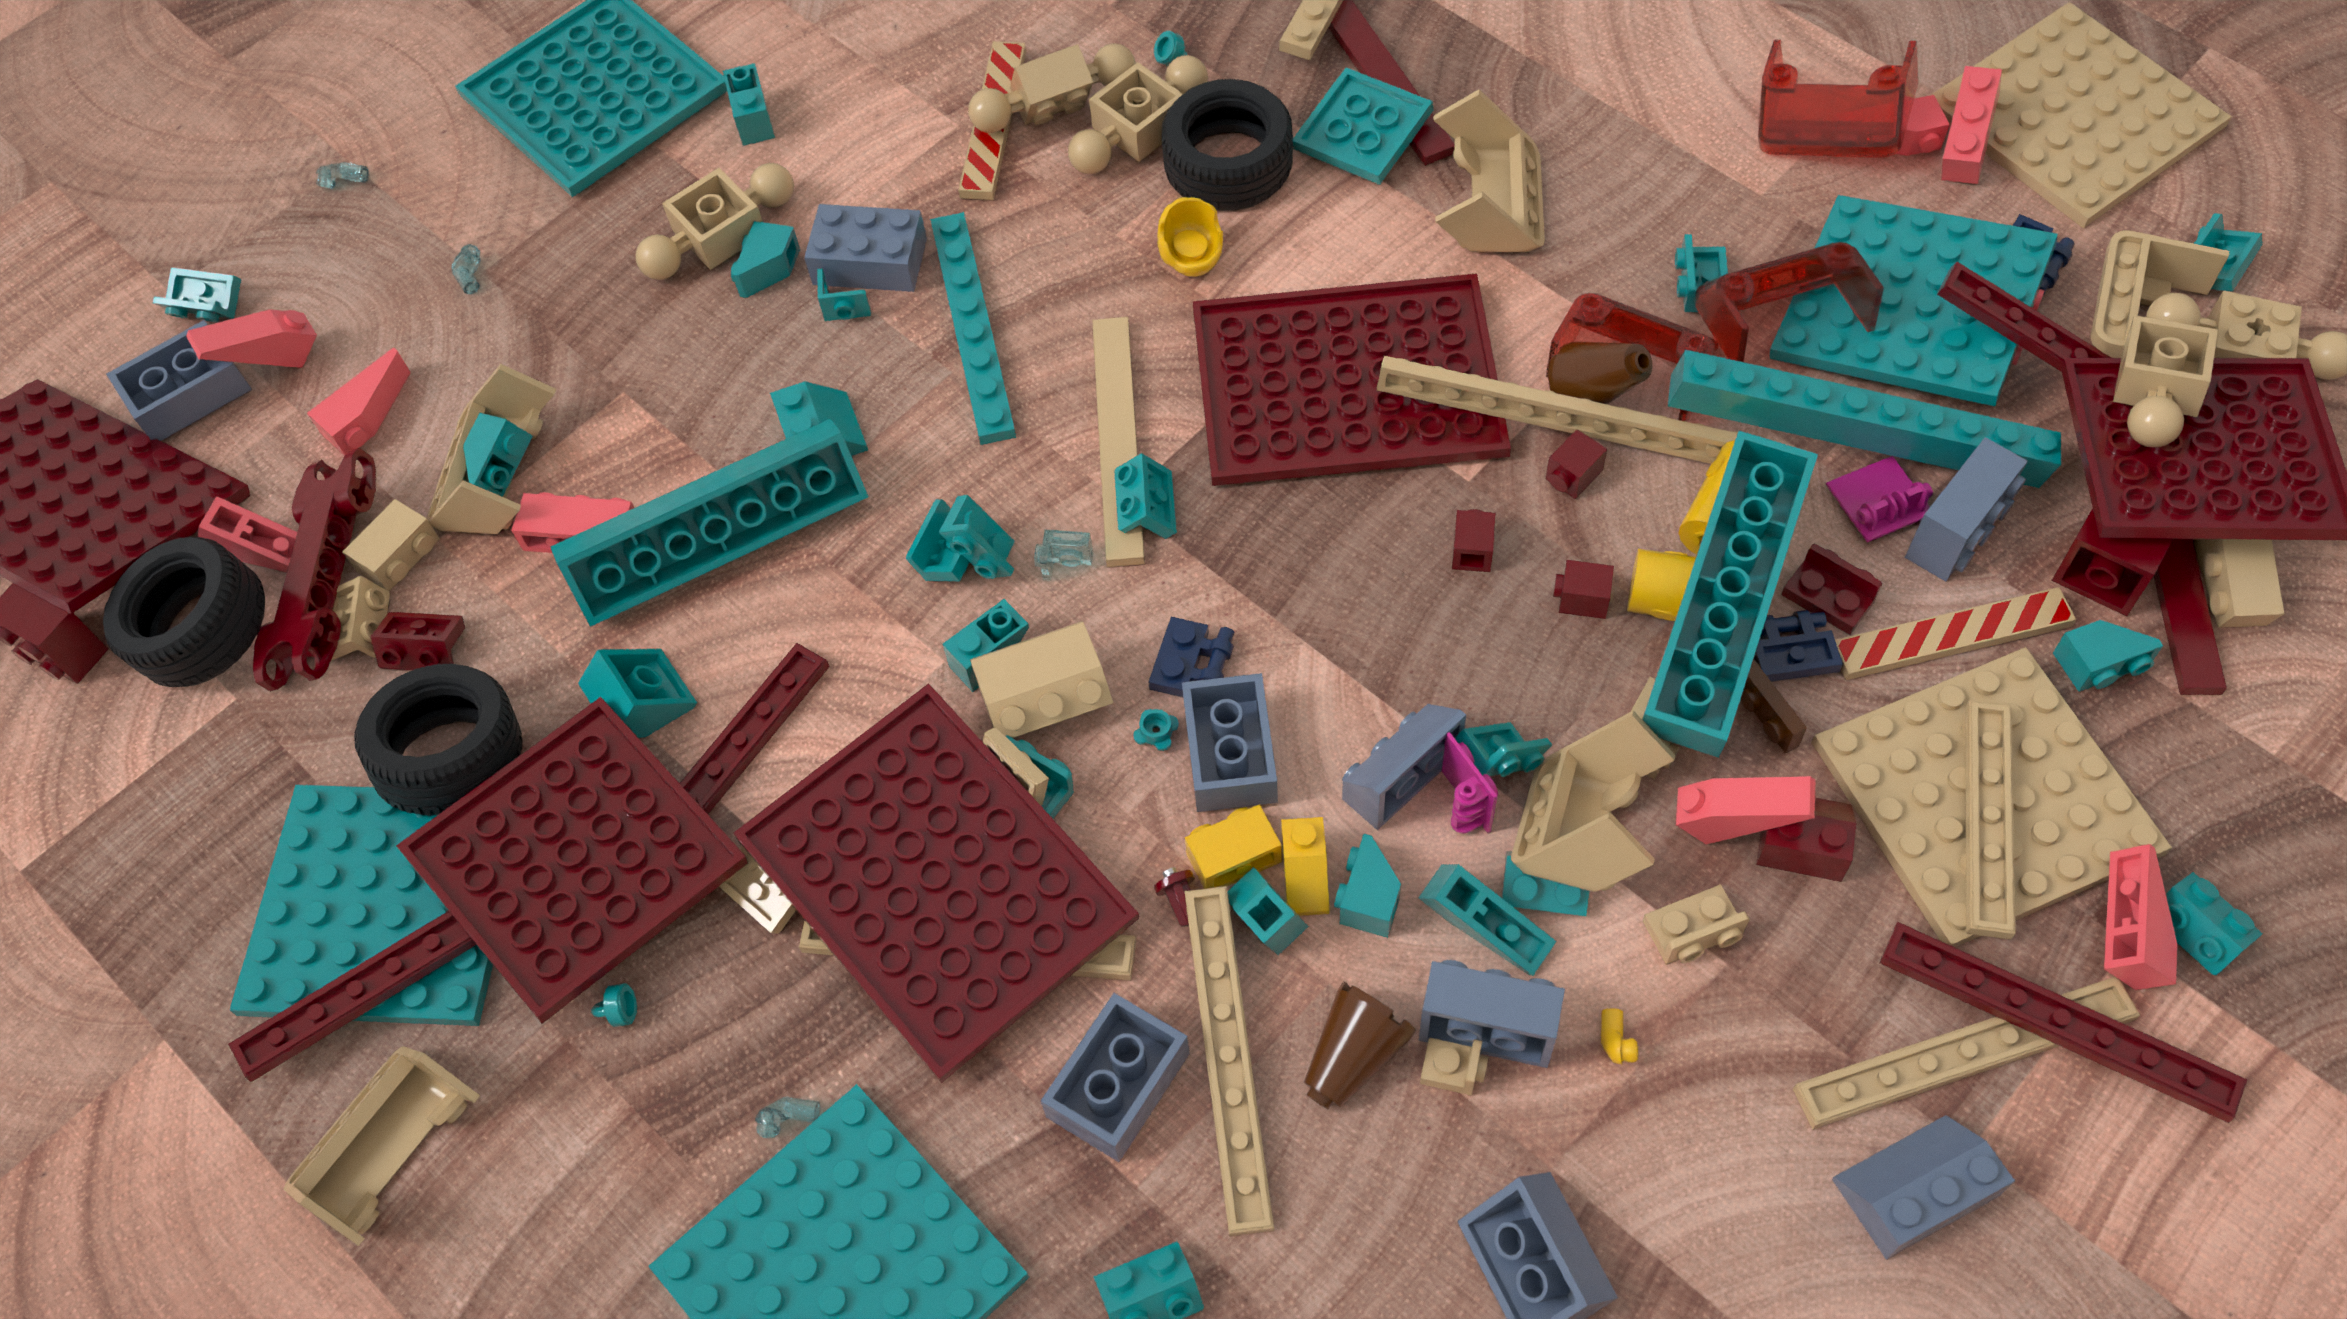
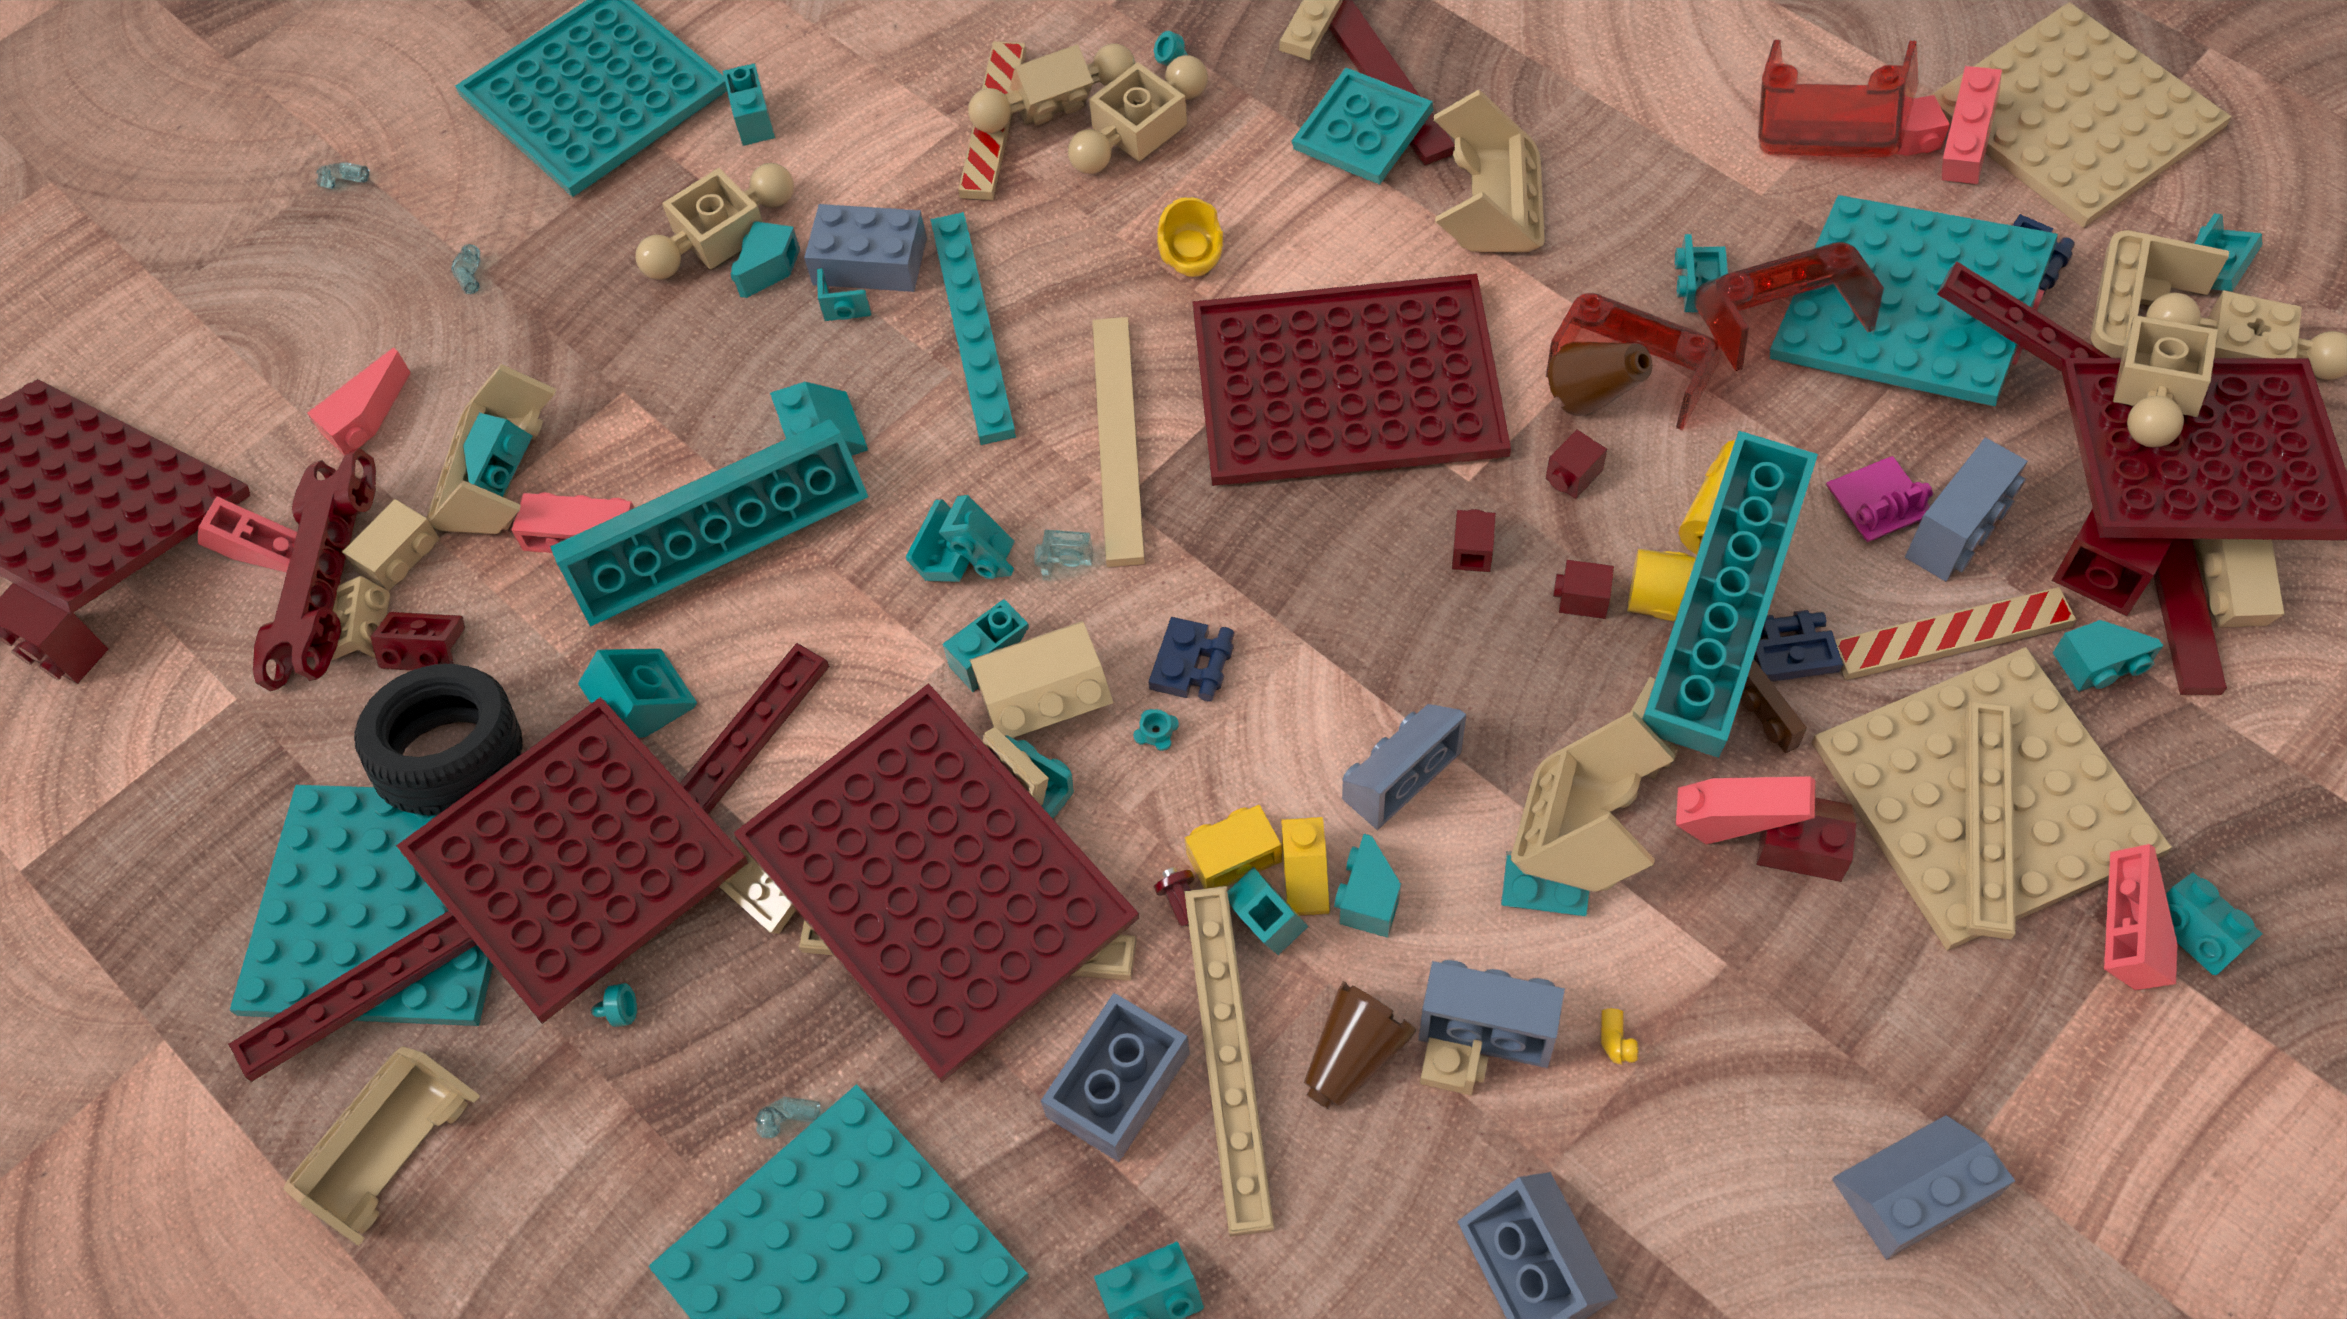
(160, 587): black tyre -> none
(173, 387): sand blue brick -> none
(201, 294): bracket -> none
(257, 338): coral slope -> none
(1145, 496): teal bracket -> none
(1227, 108): black tyre -> none
(1230, 742): sand blue brick -> none
(1474, 792): dark pink hinge -> none
(1486, 917): teal slope -> none
(1502, 750): teal bracket -> none
(1552, 410): tan plate -> none
(1695, 924): tan bracket -> none
(1832, 587): dark red bracket -> none
(1853, 415): teal brick -> none
(1941, 1060): tan tile -> none
(2065, 1022): dark red tile -> none

